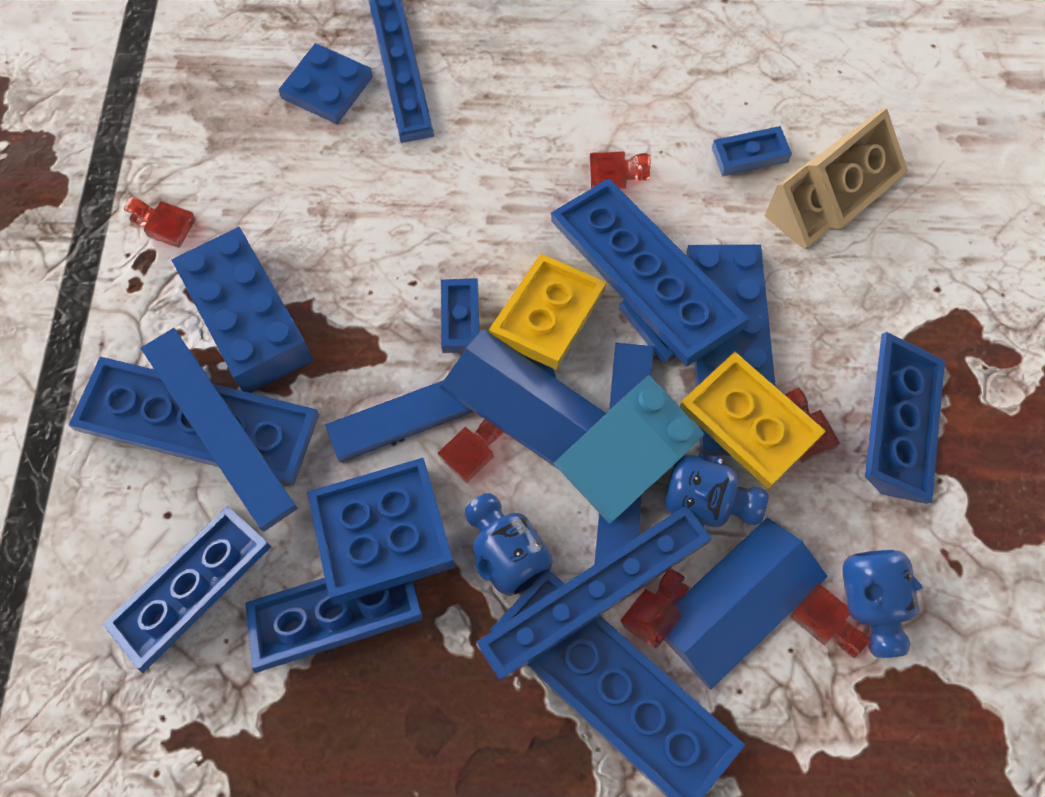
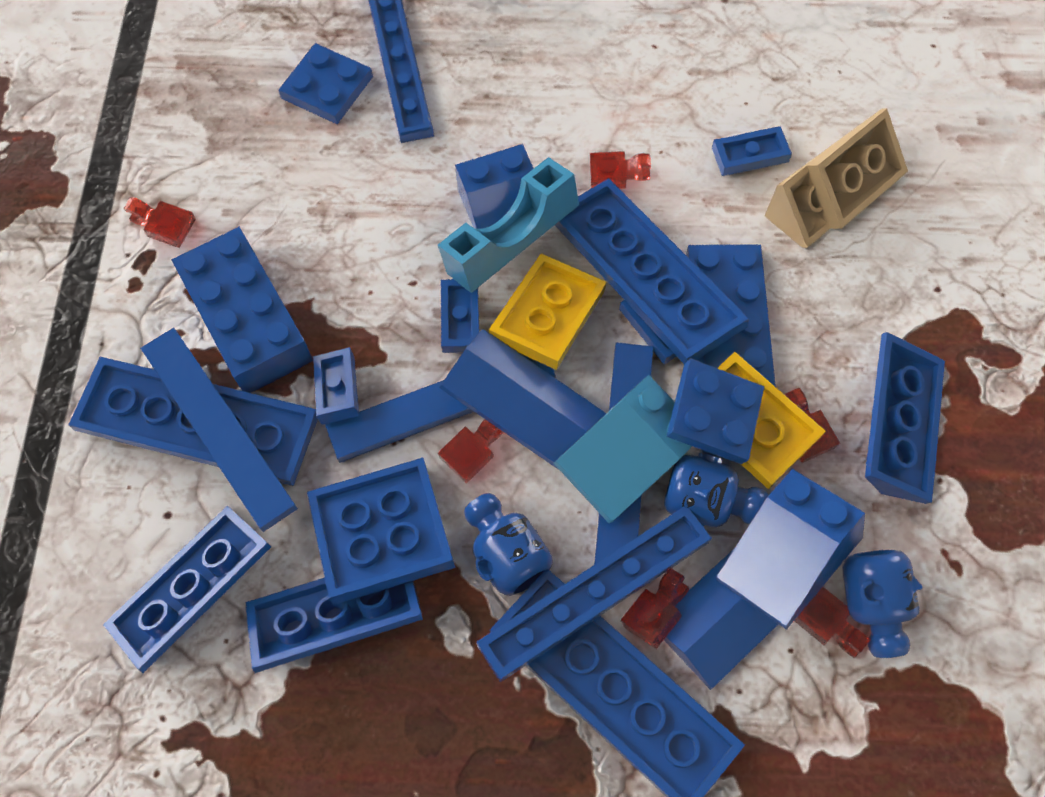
(335, 386): none -> blue plate
(492, 184): none -> blue slope
(542, 201): none -> dark azure arch
(715, 411): none -> blue plate
(792, 548): none -> slope

